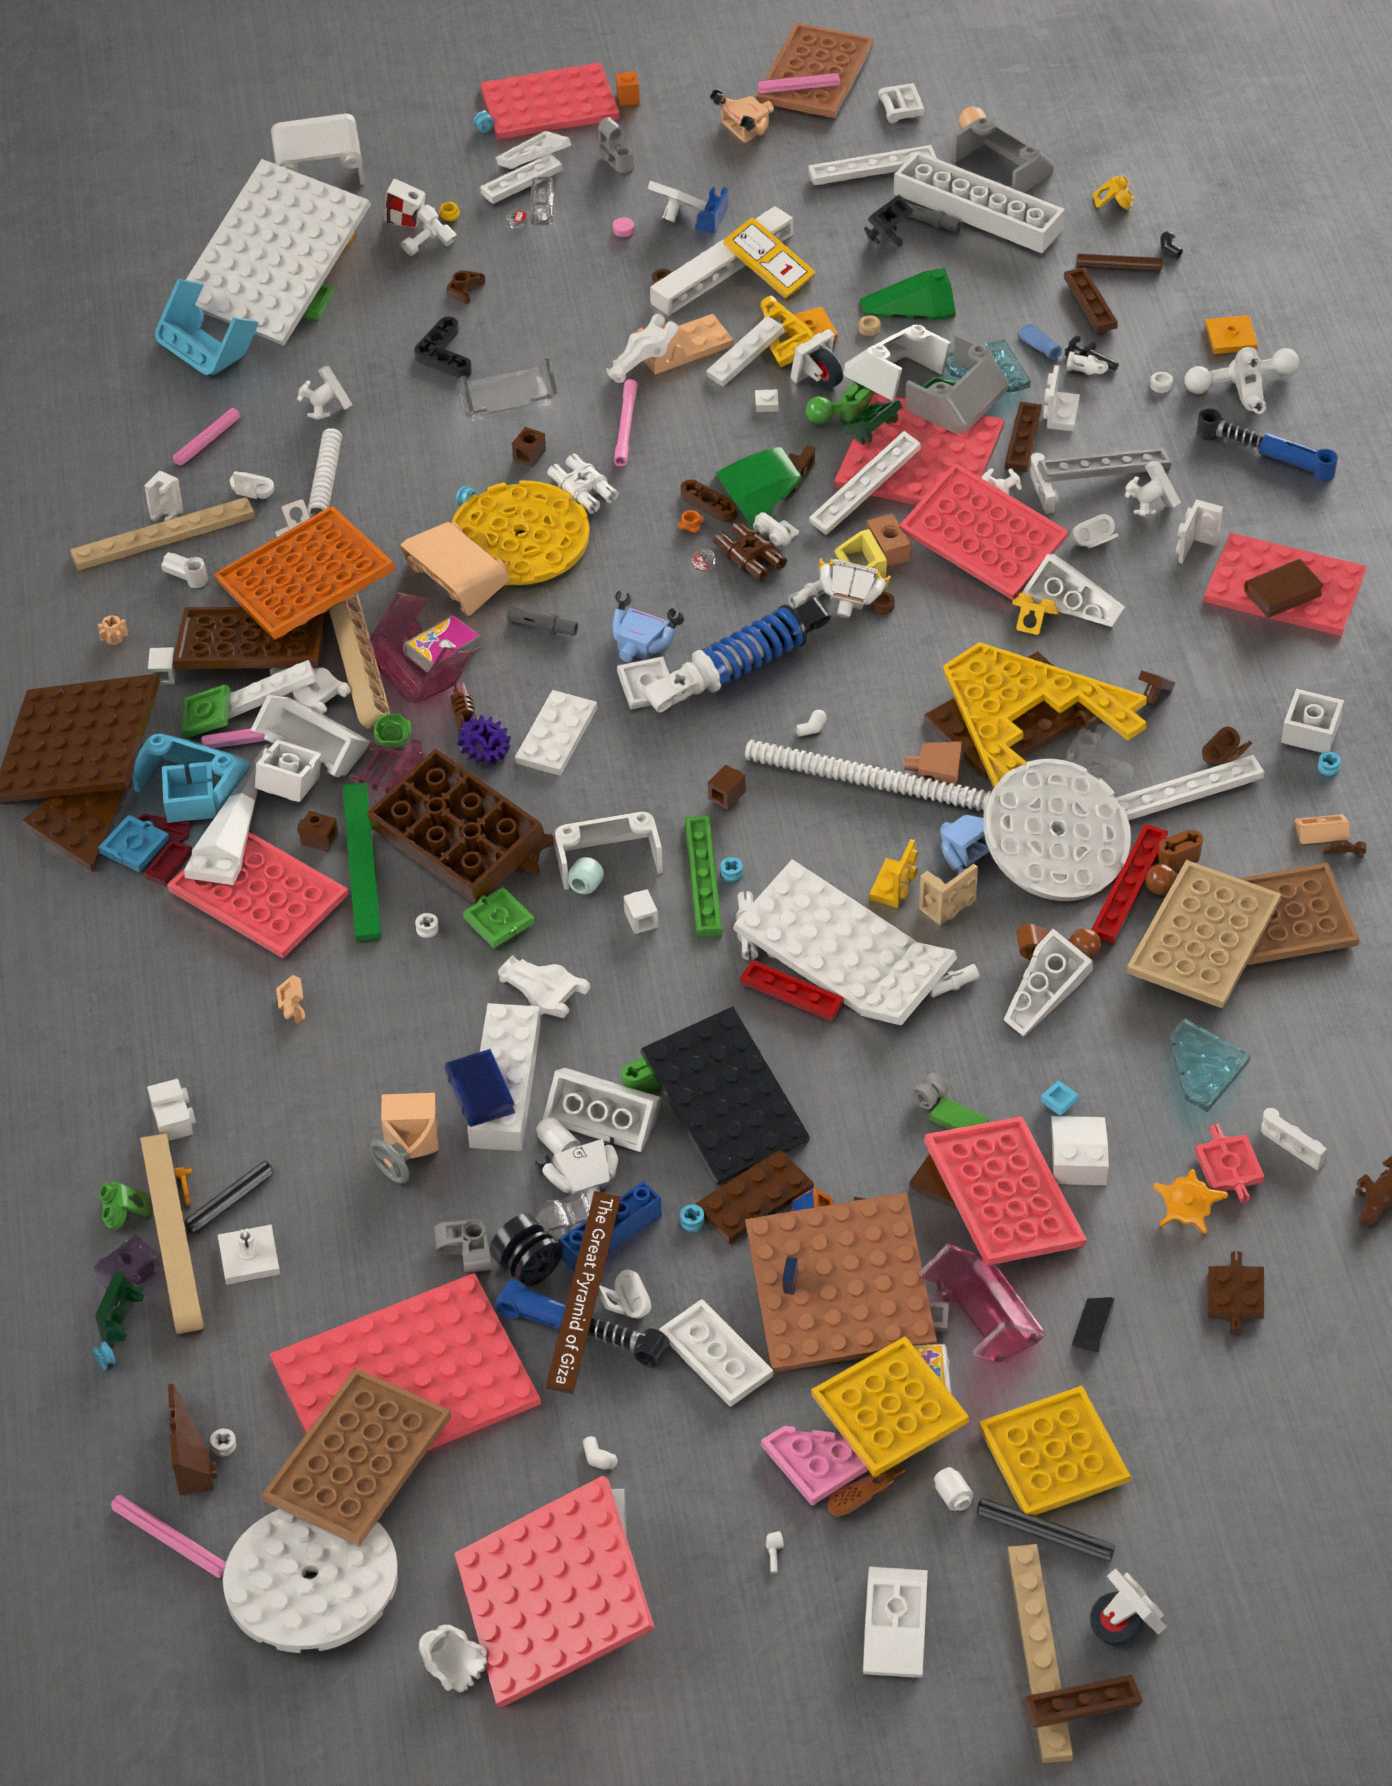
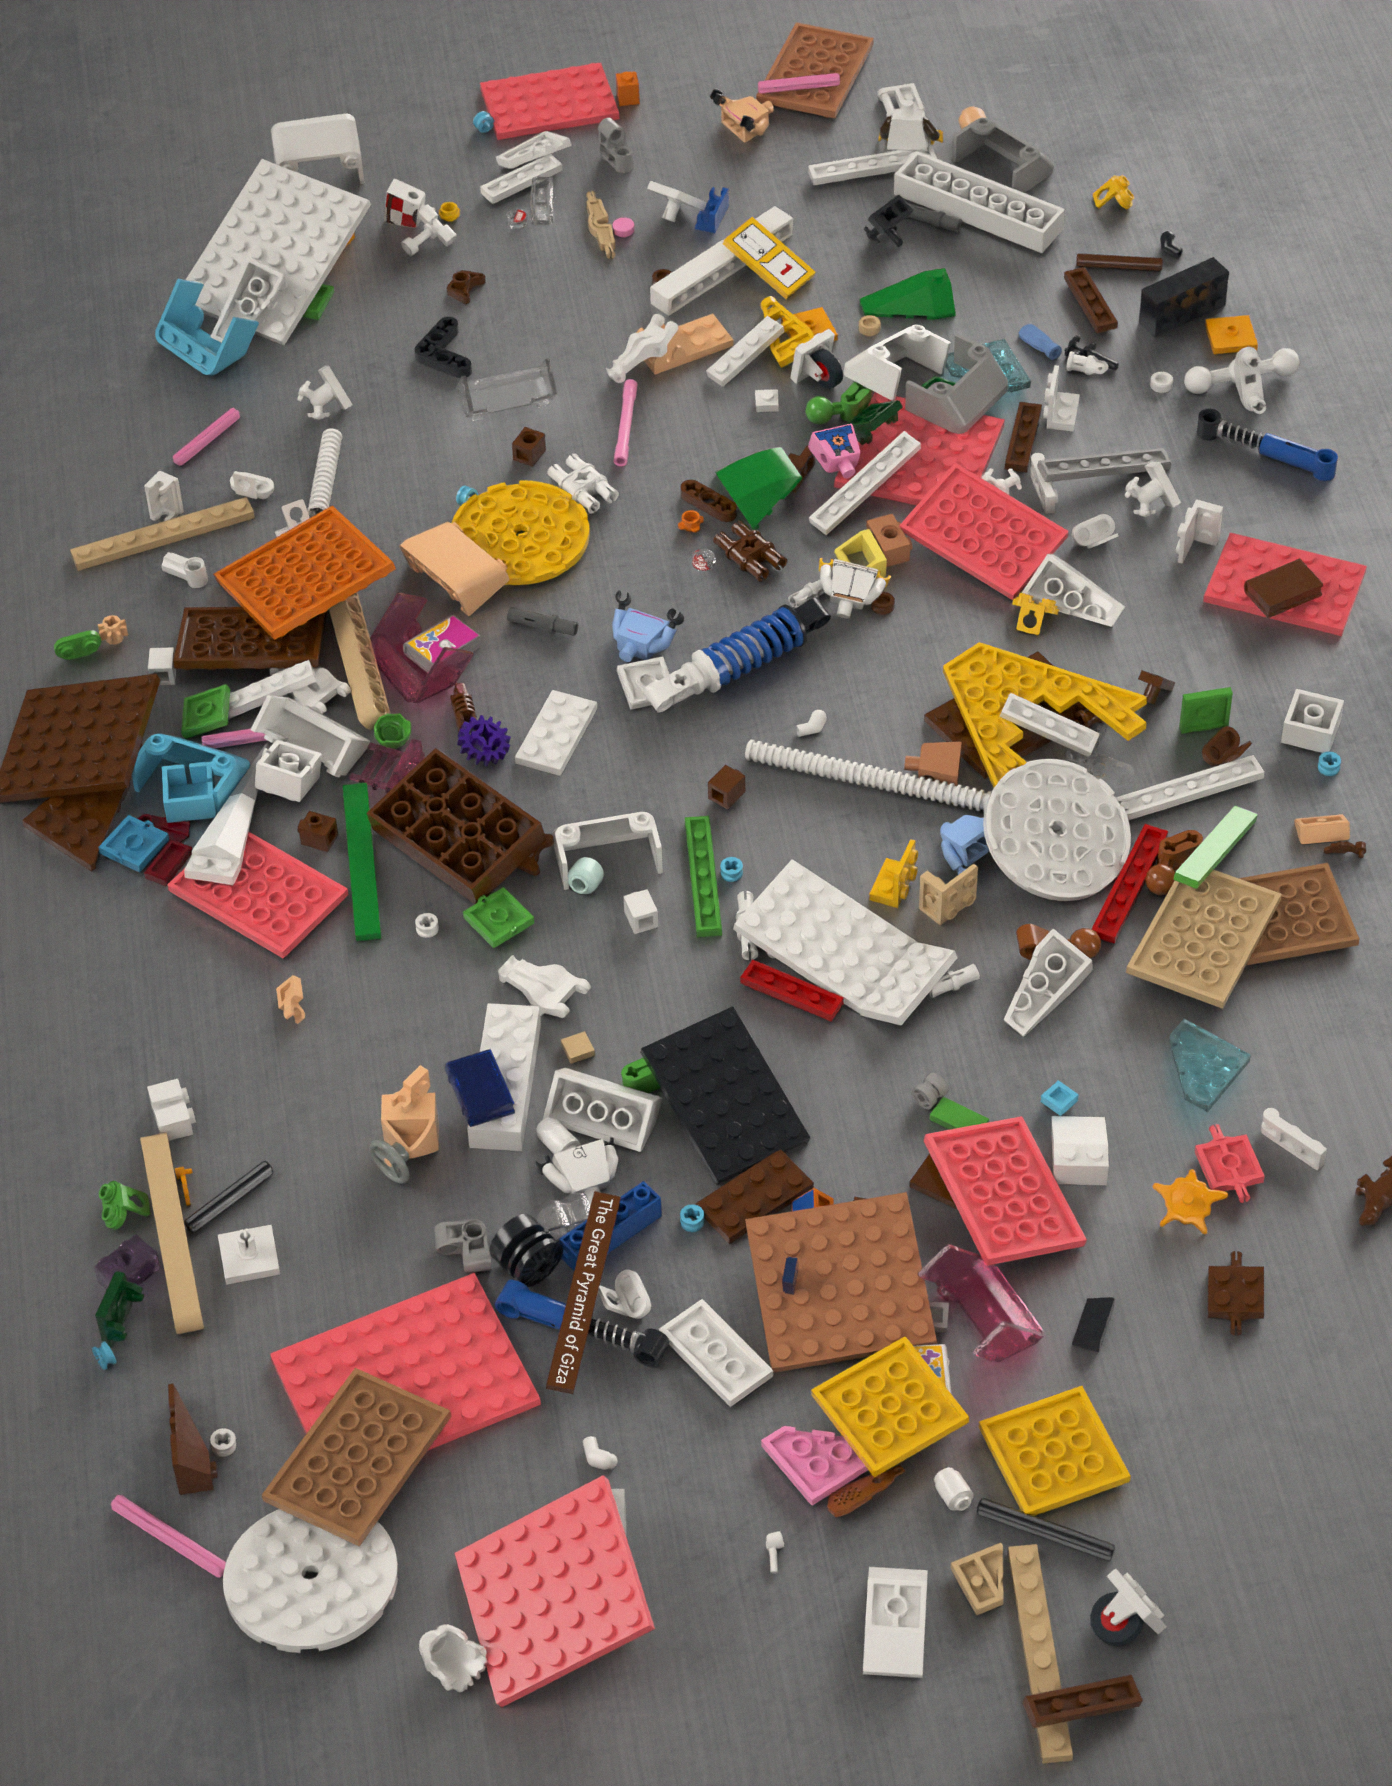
(77, 645): none -> bright green bracket
(249, 296): none -> white wedge
(413, 1087): none -> light nougat plate
(577, 1047): none -> tan tile
(597, 224): none -> tan piece
(775, 531): white bracket -> none
(836, 449): none -> bright pink torso
(909, 129): none -> white torso
(981, 1578): none -> tan wing
(1049, 724): none -> white plate
(1183, 297): none -> black brick
(1205, 710): none -> bright green tile
(1215, 847): none -> tile

